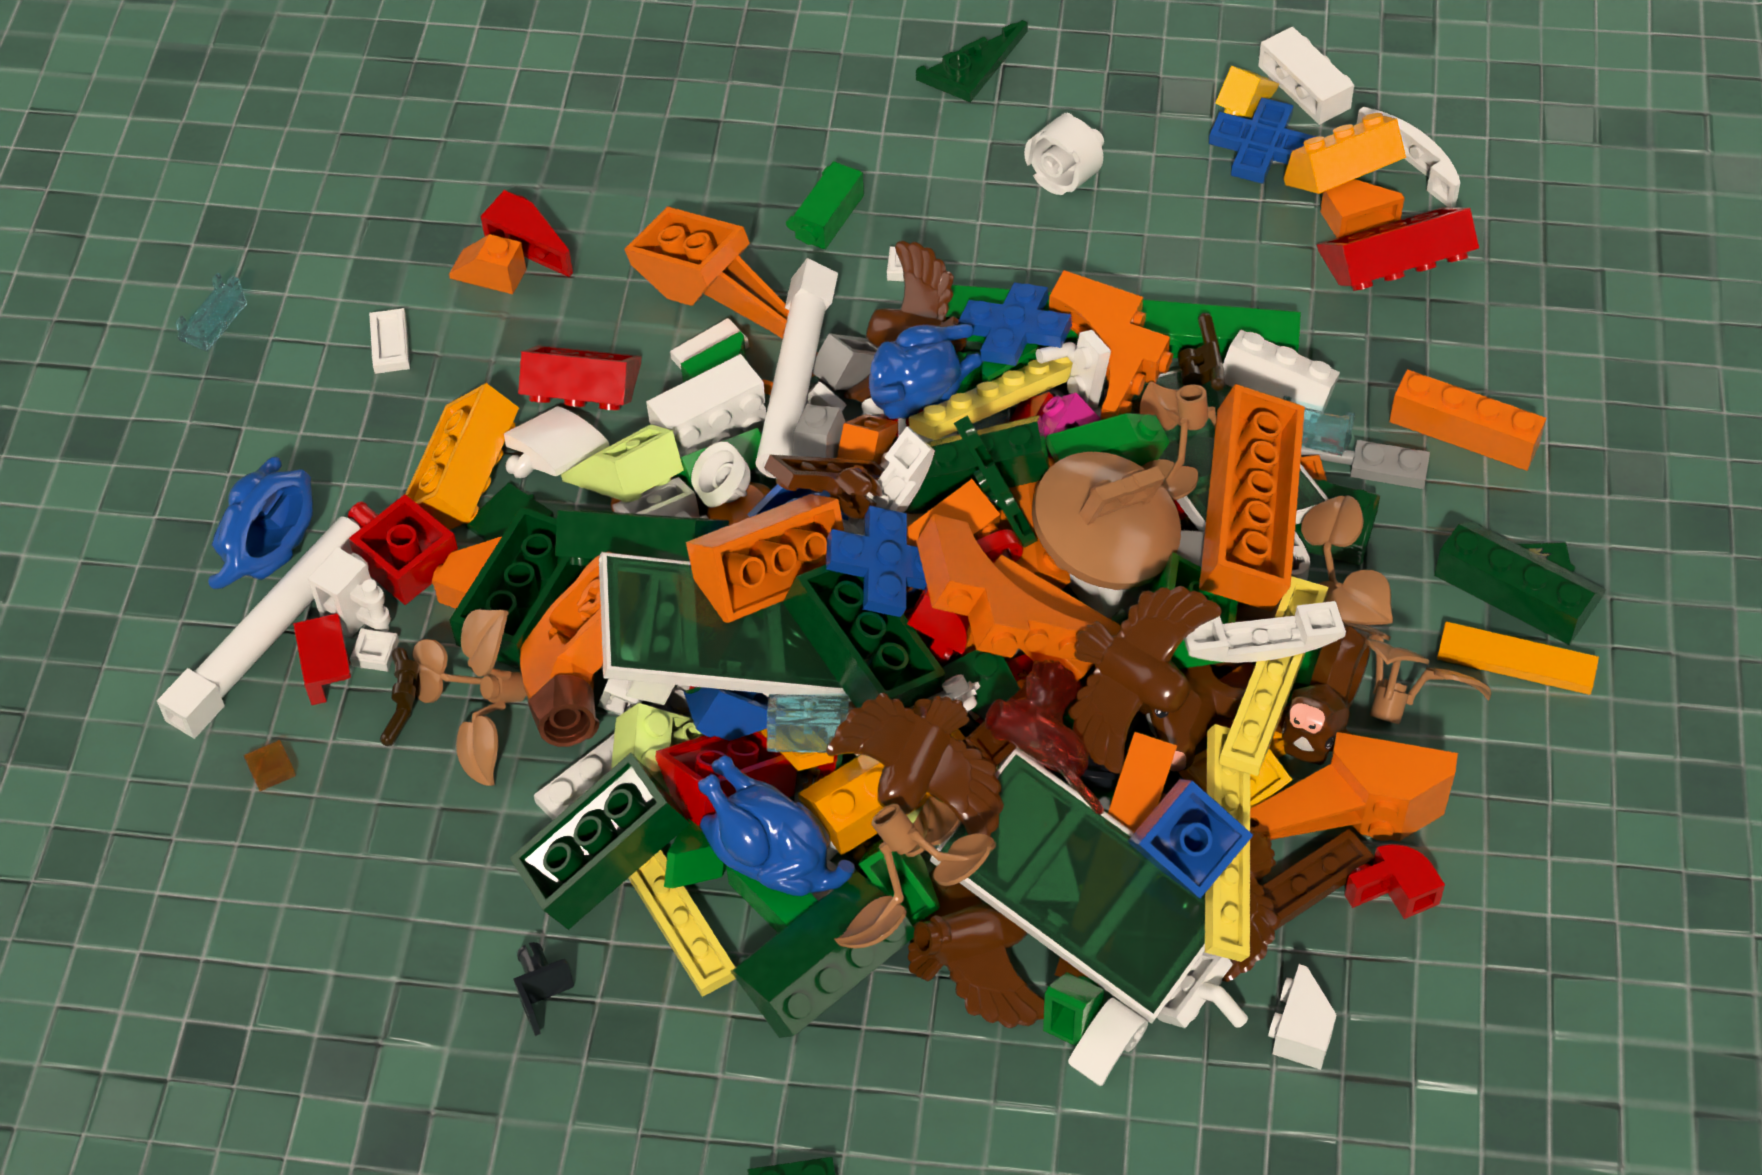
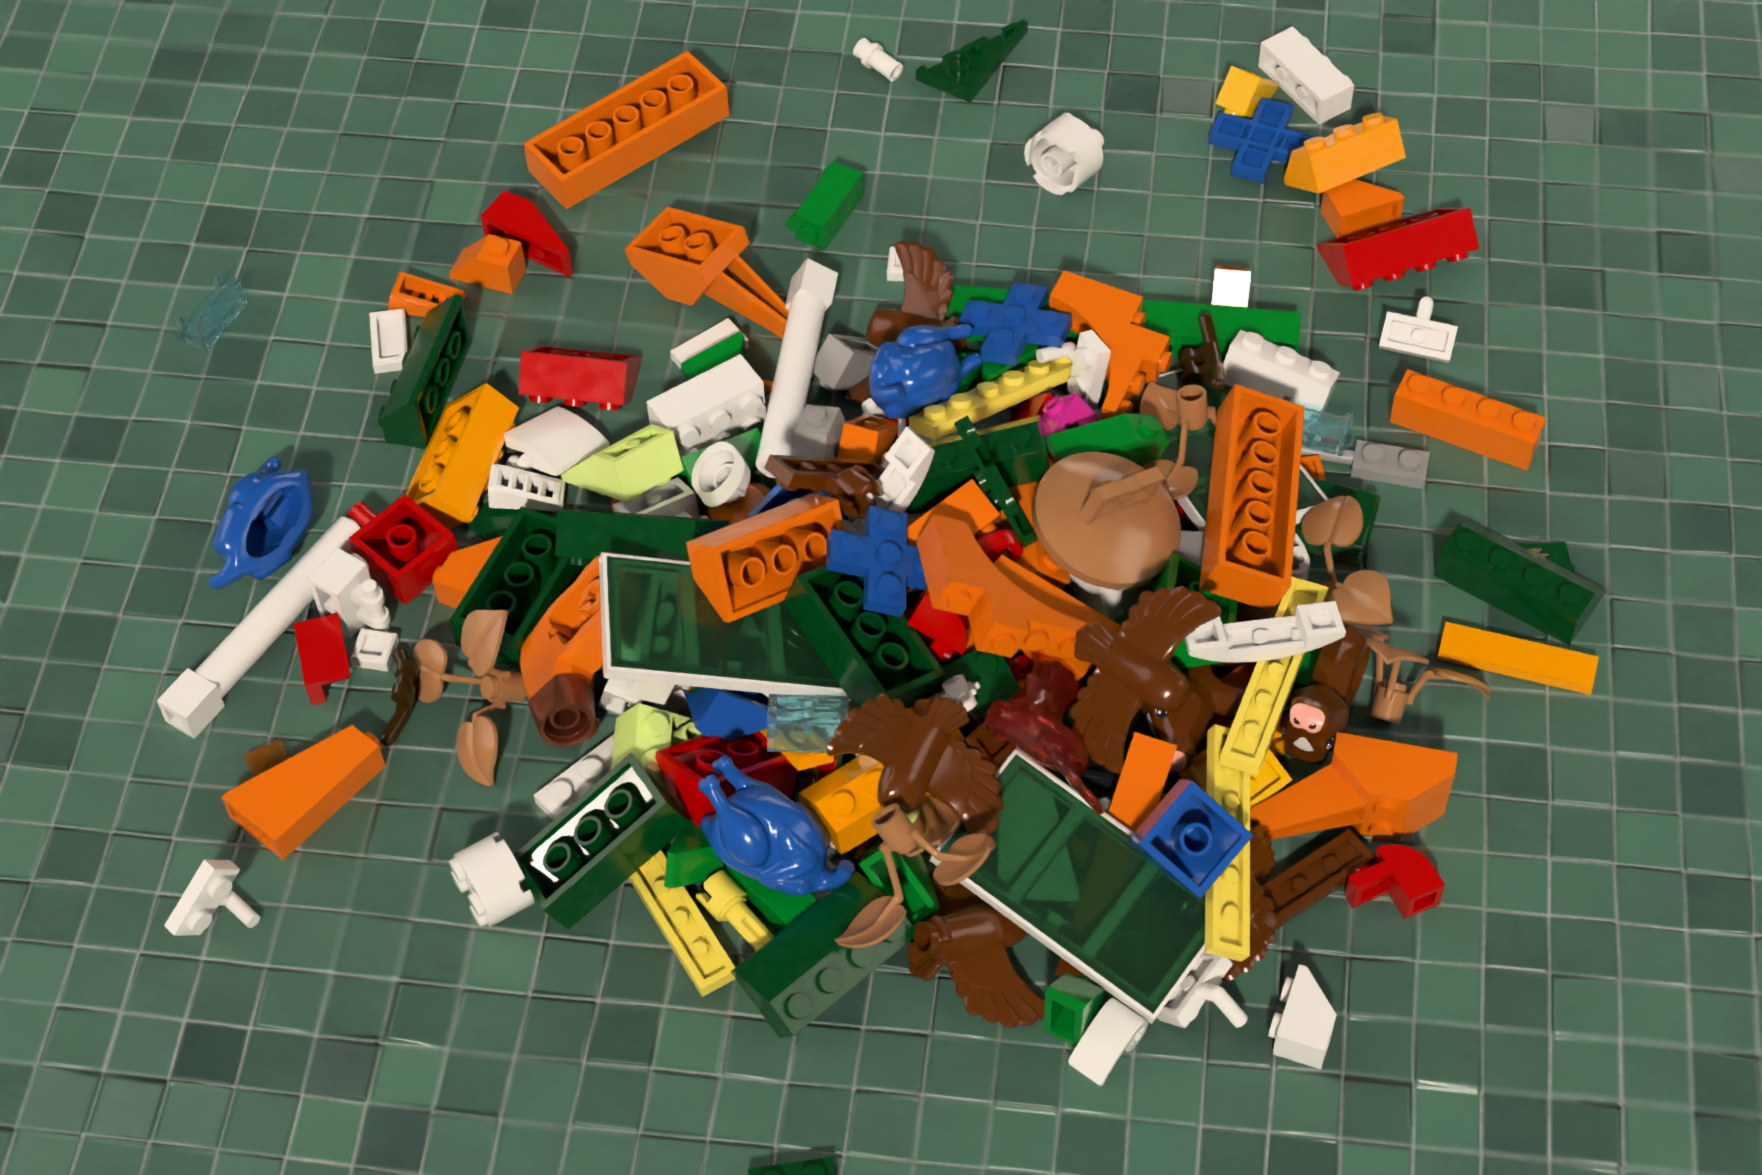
(206, 892): none -> white plate
(305, 790): none -> orange slope
(410, 287): none -> orange slope
(427, 375): none -> dark green slope
(491, 879): none -> white brick
(512, 489): none -> white slope
(540, 980): black bracket -> none
(626, 129): none -> orange brick
(728, 903): none -> light yellow piece
(823, 396): white tile -> none
(874, 57): none -> white pin
(1231, 286): none -> slope
(1418, 334): none -> white plate
(1427, 158): white slope -> none

